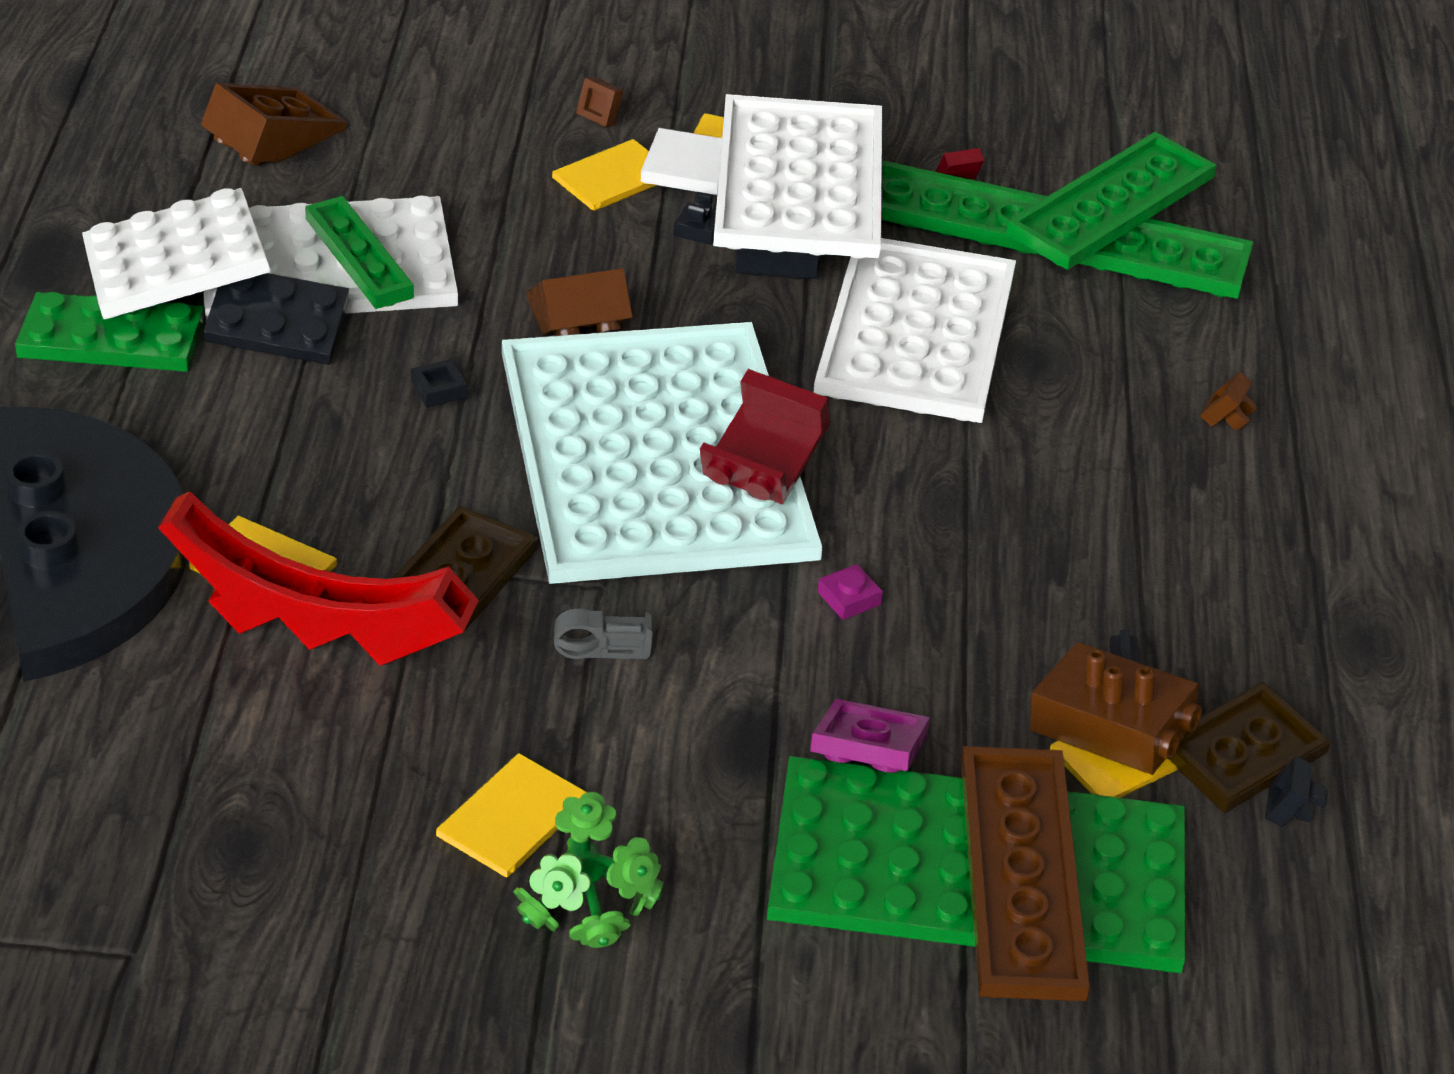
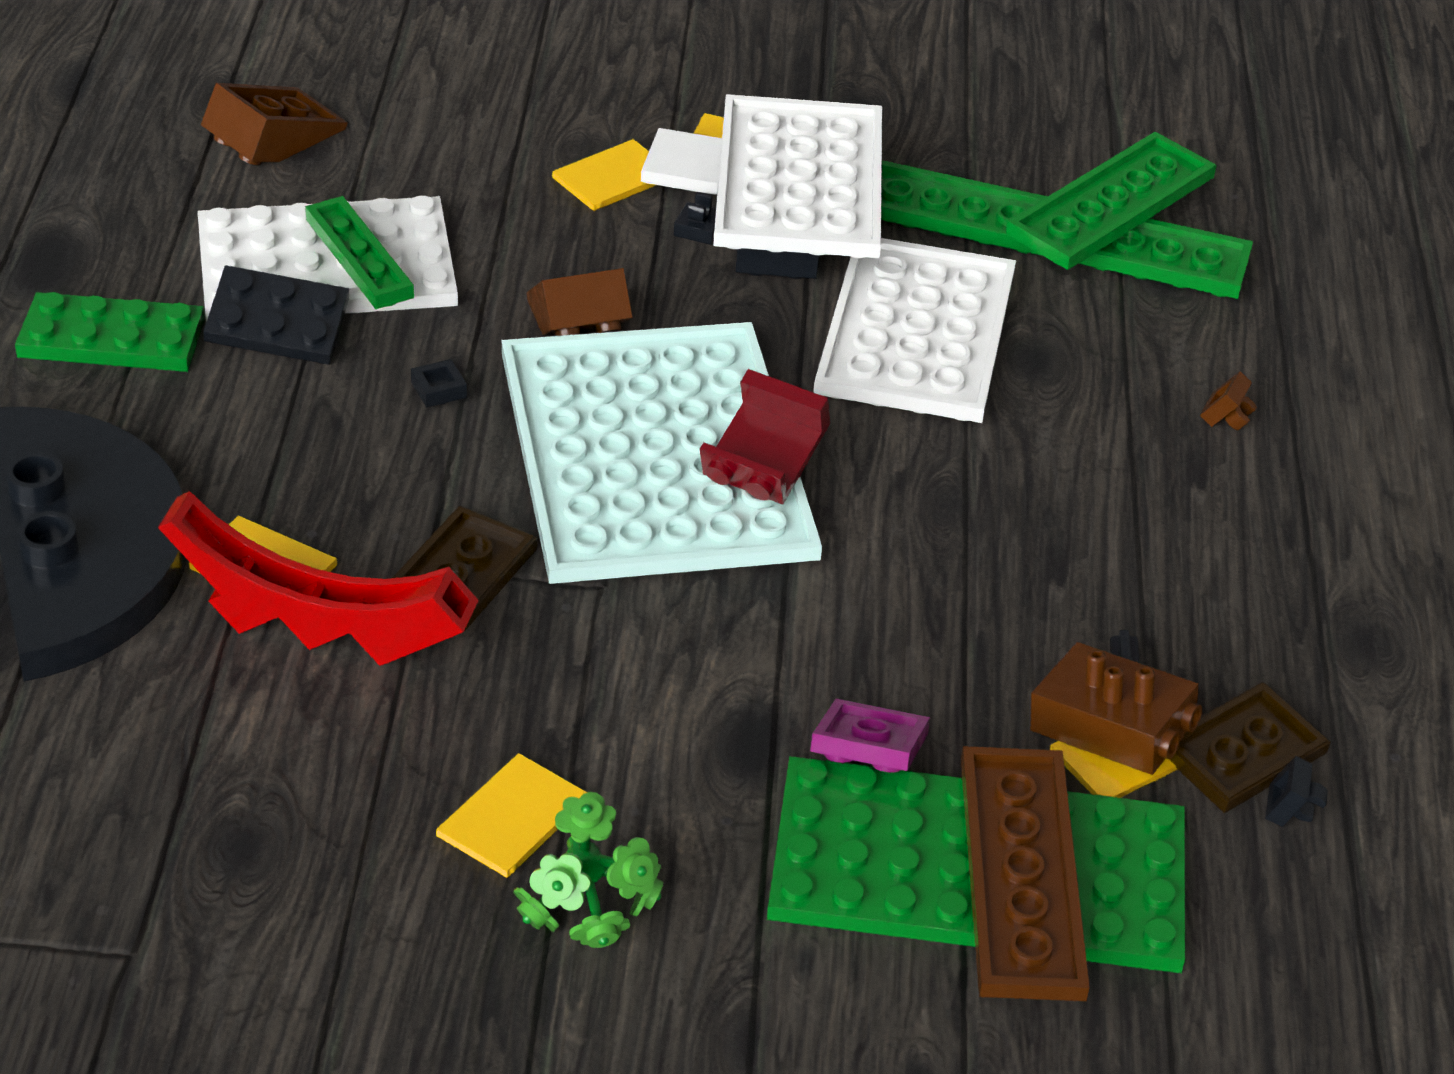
(174, 252): white plate -> none
(599, 101): reddish brown tile -> none
(610, 636): dark grey piece -> none
(850, 591): magenta plate -> none
(962, 163): dark red tile -> none

